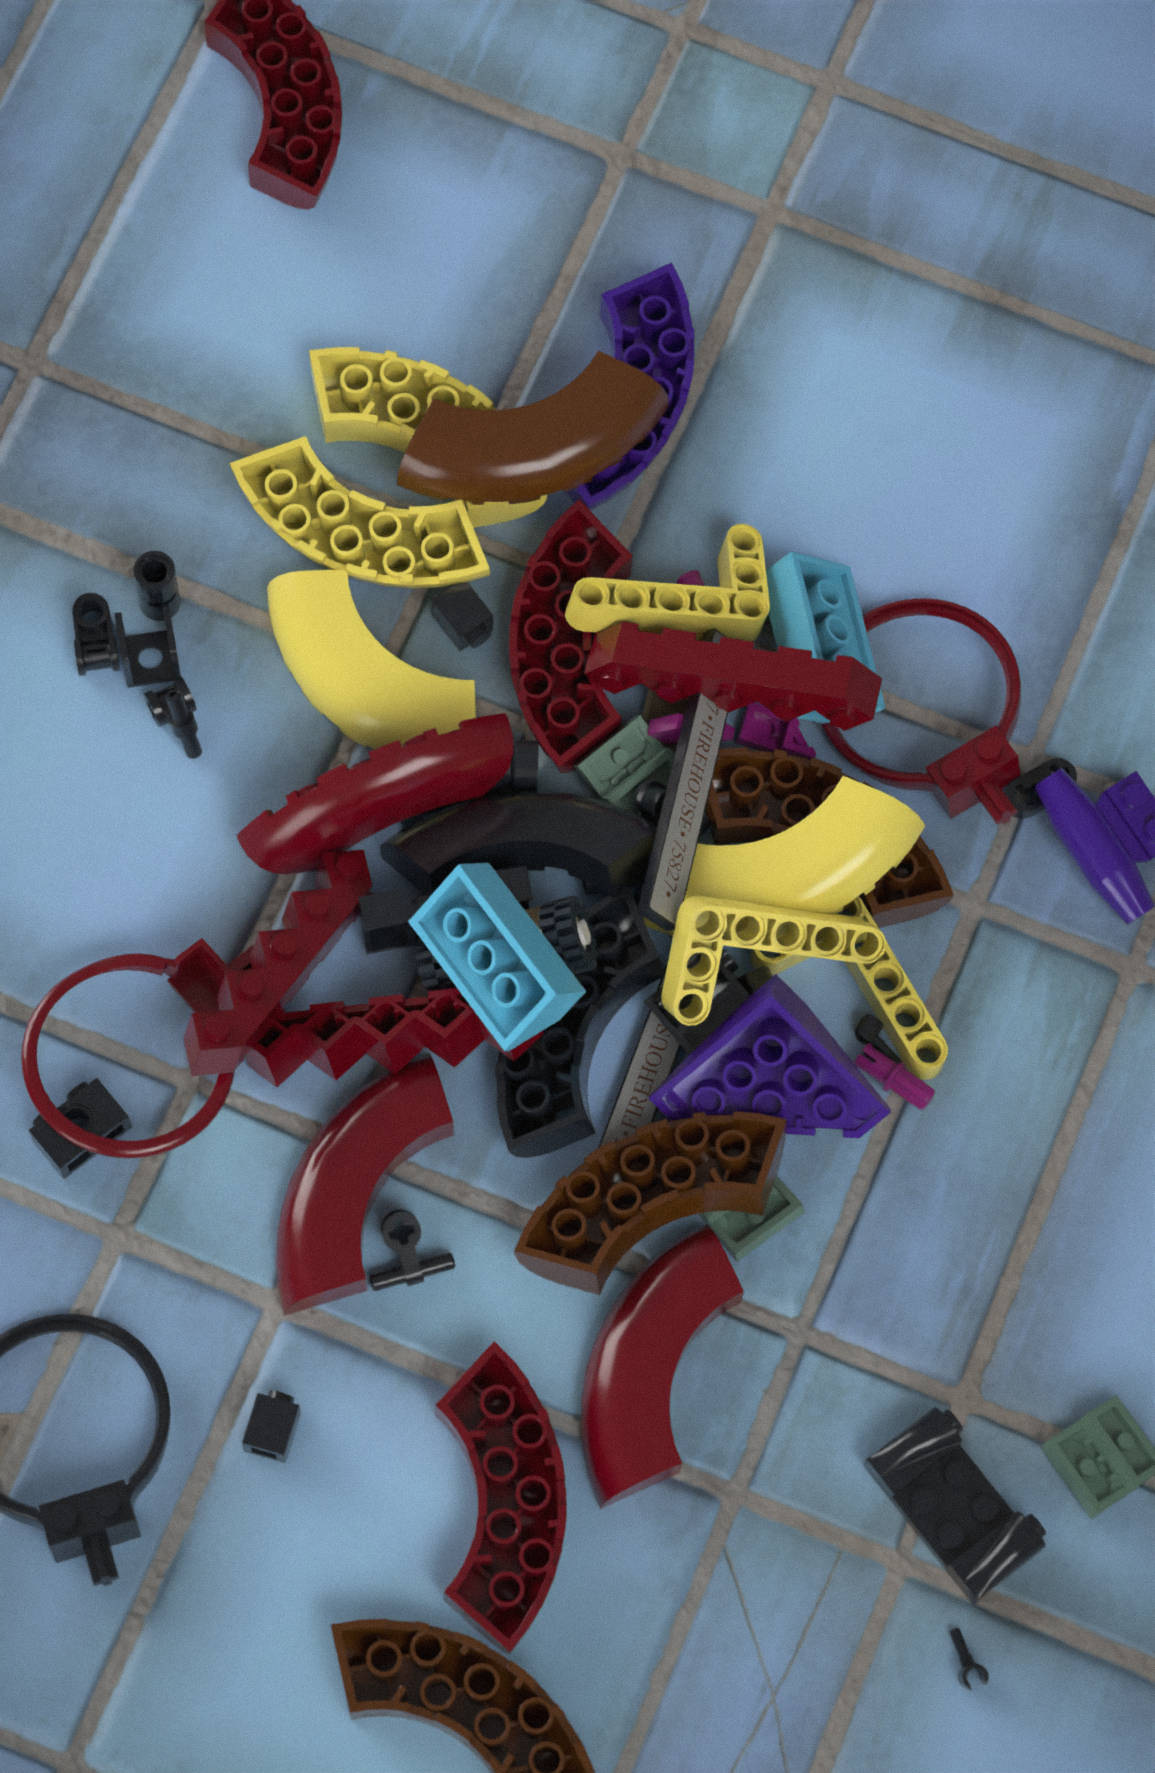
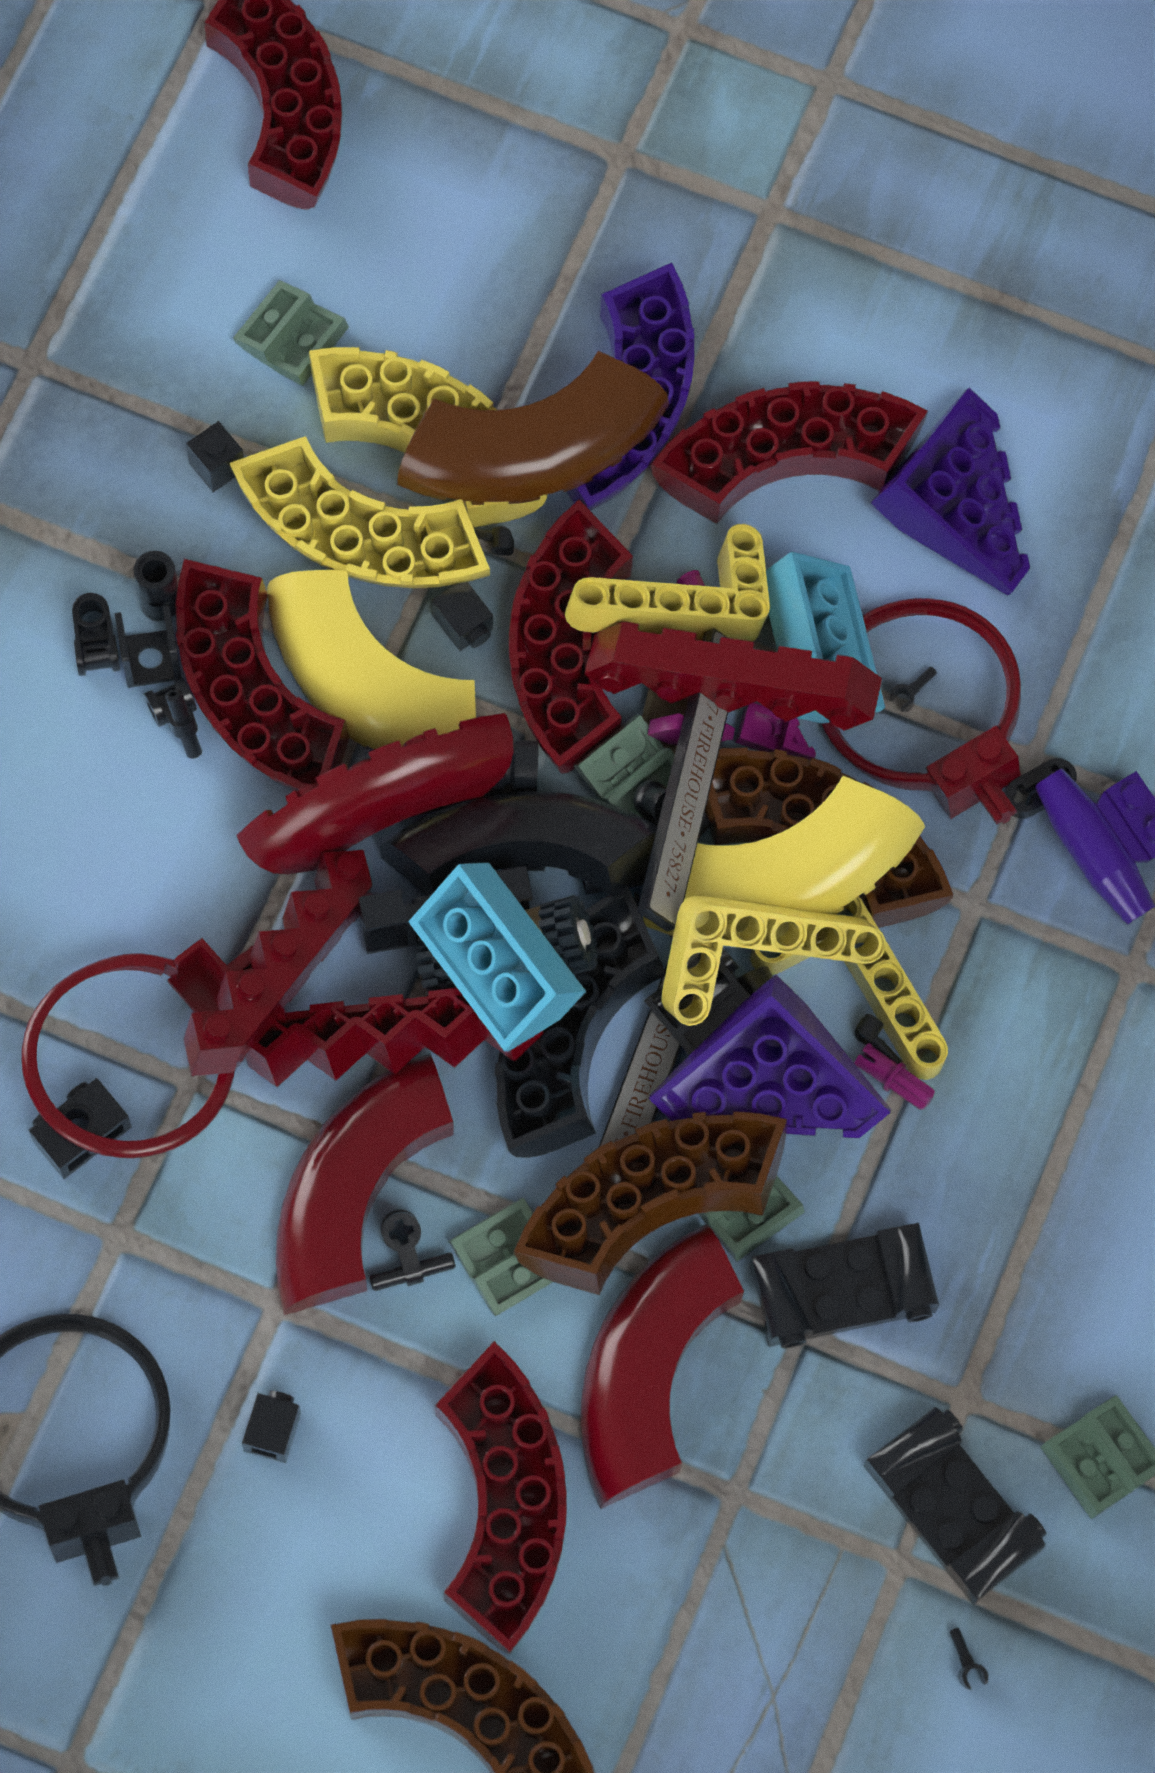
(211, 454): none -> black brick
(238, 688): none -> dark red brick
(287, 328): none -> sand green slope
(490, 1260): none -> sand green slope
(501, 540): none -> black hand
(786, 436): none -> dark red brick
(844, 1286): none -> black piece
(912, 689): none -> black hand
(956, 498): none -> dark purple slope

